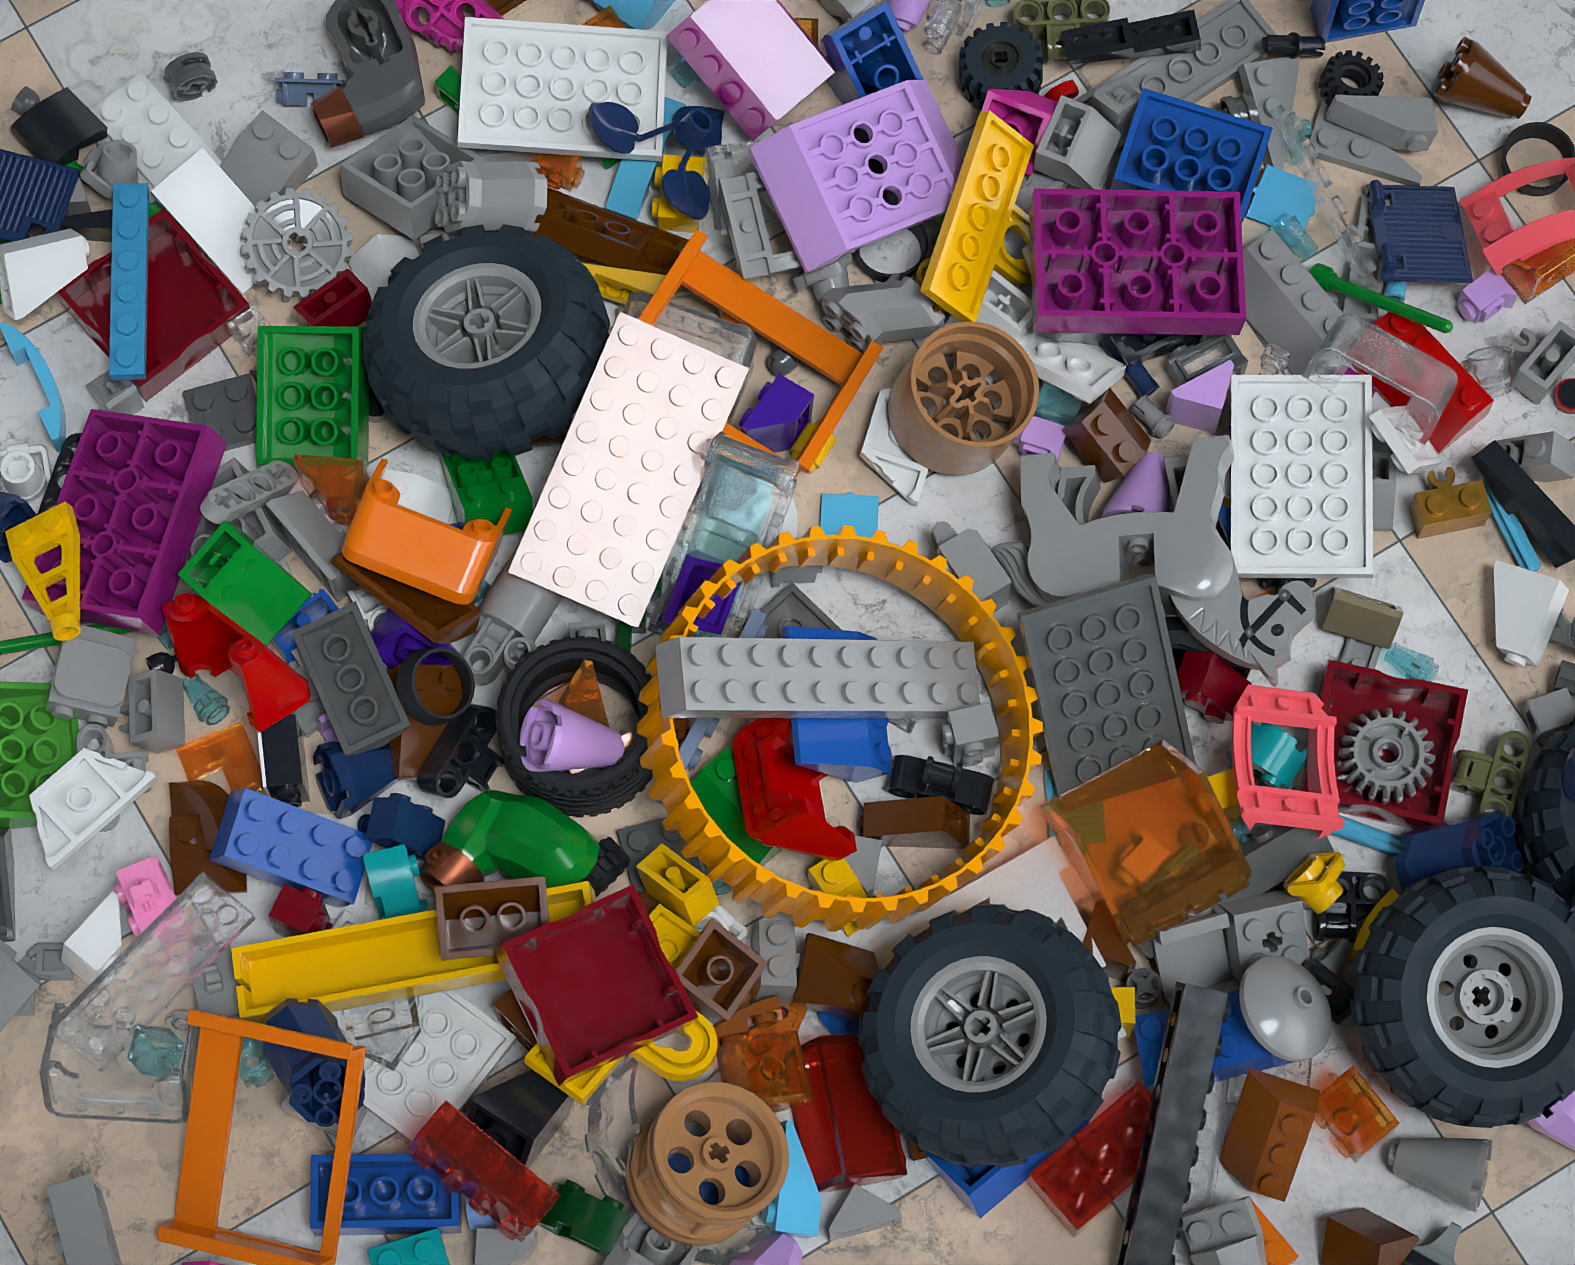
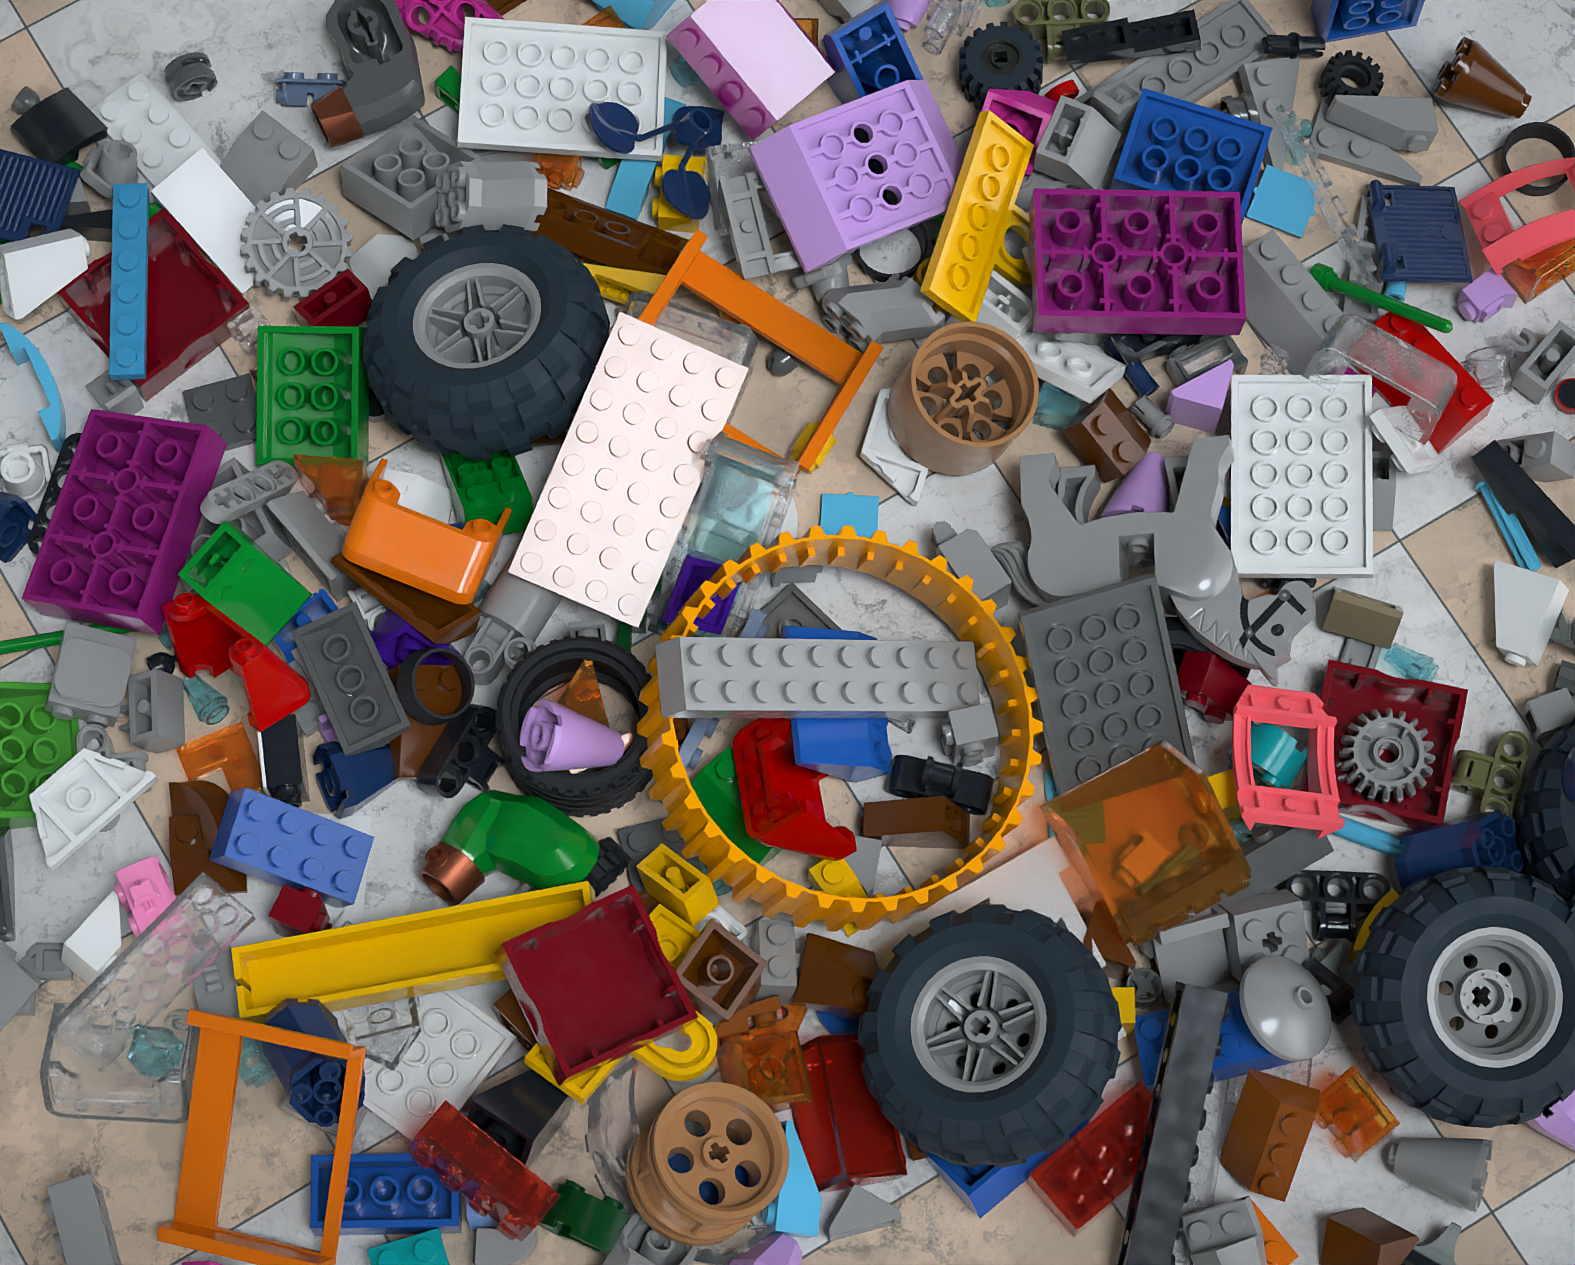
(36, 537): yellow plate -> none
(393, 882): teal brick -> none
(399, 821): dark blue brick -> none
(485, 914): reddish brown slope -> none
(779, 414): dark purple slope -> none
(1041, 438): lavender window -> none
(1294, 236): clear light blue cone -> none
(1315, 882): yellow piece -> none
(1448, 506): pearl gold brick -> none

